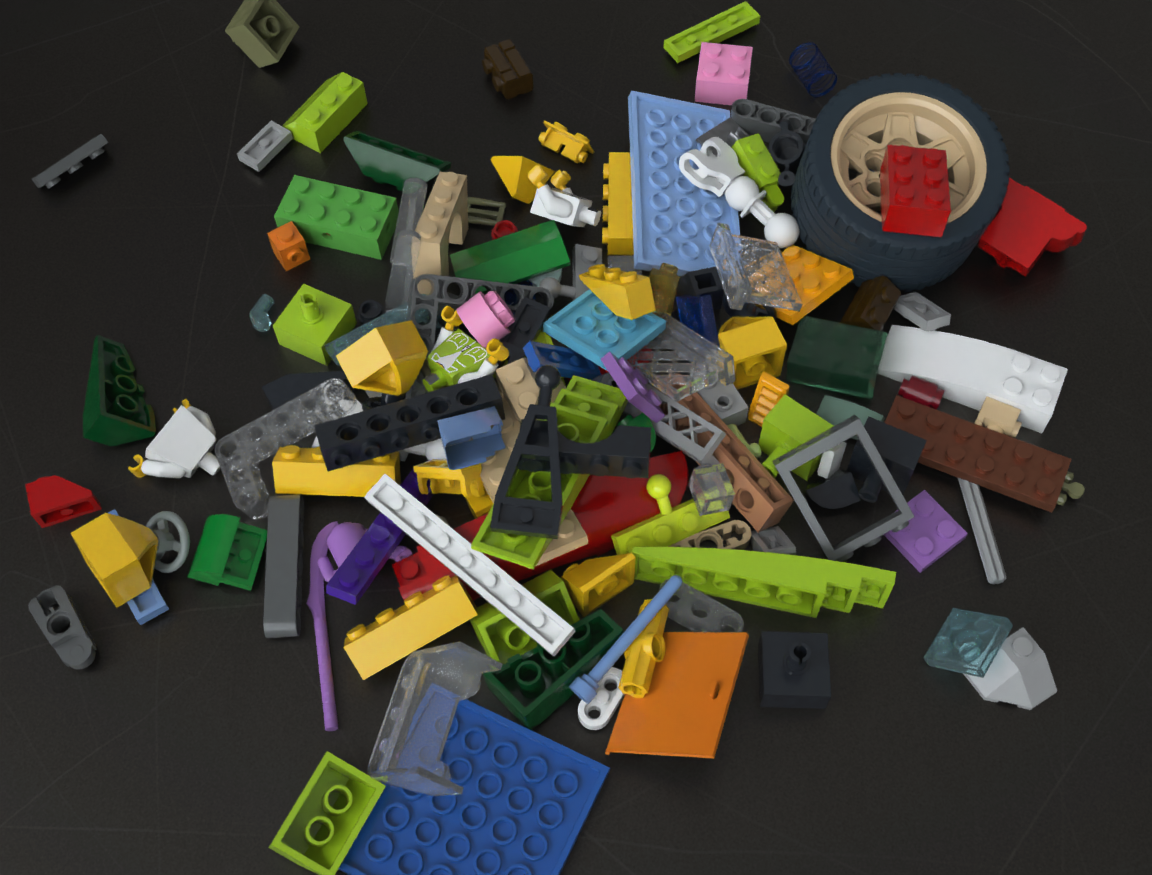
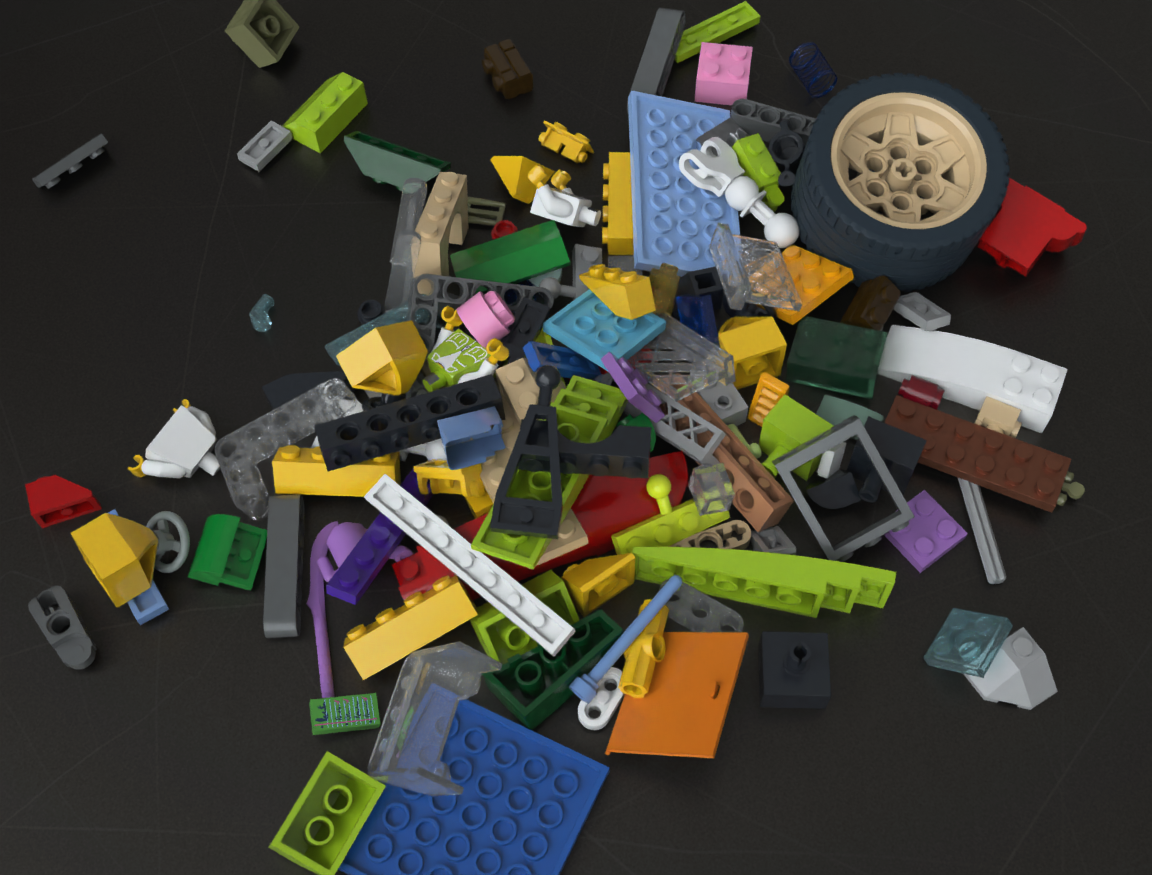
(114, 400): dark green wedge -> none
(288, 246): orange brick -> none
(312, 322): lime brick -> none
(339, 216): bright green brick -> none
(344, 713): none -> bright green tile
(659, 52): none -> dark grey beam
(914, 190): red brick -> none

